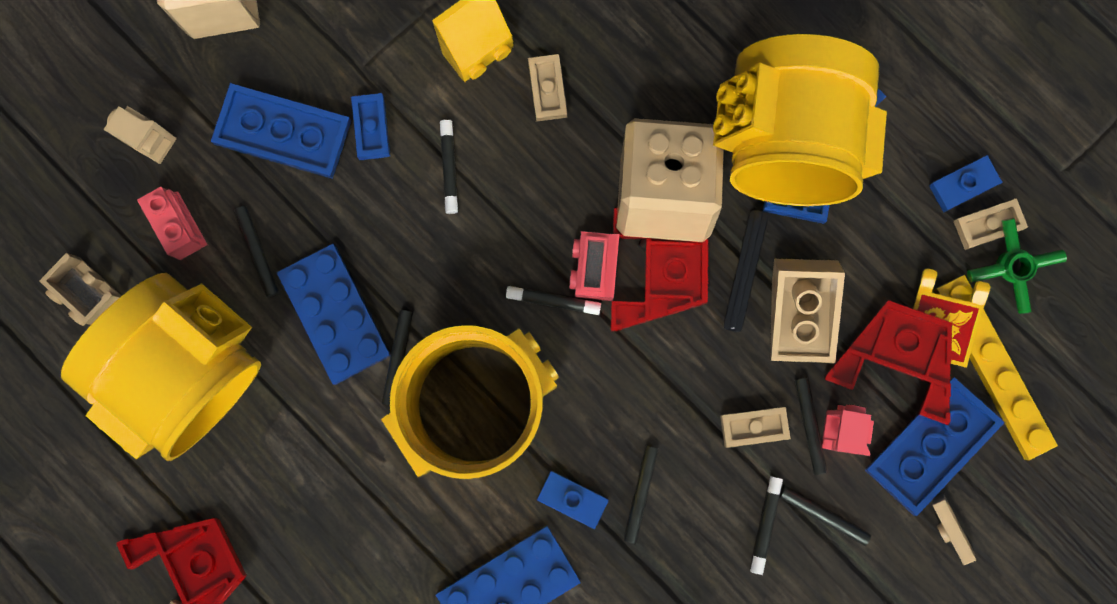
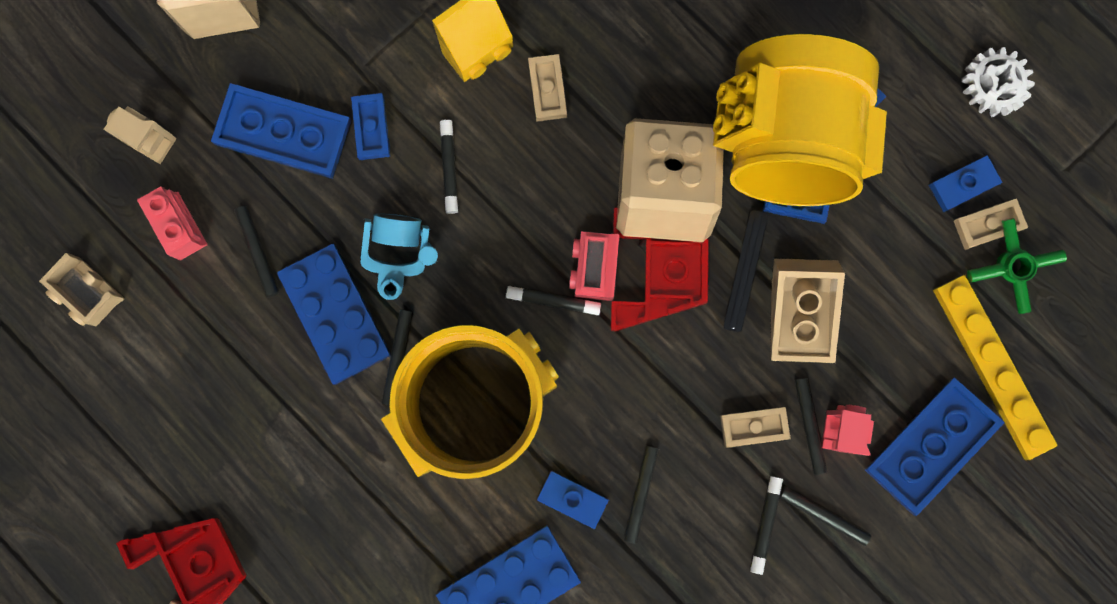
(161, 366): yellow cylinder -> none
(396, 231): none -> medium azure piece
(909, 344): red wing -> none
(951, 529): tan plate -> none
(963, 314): flag -> none
(1011, 82): none -> white gear

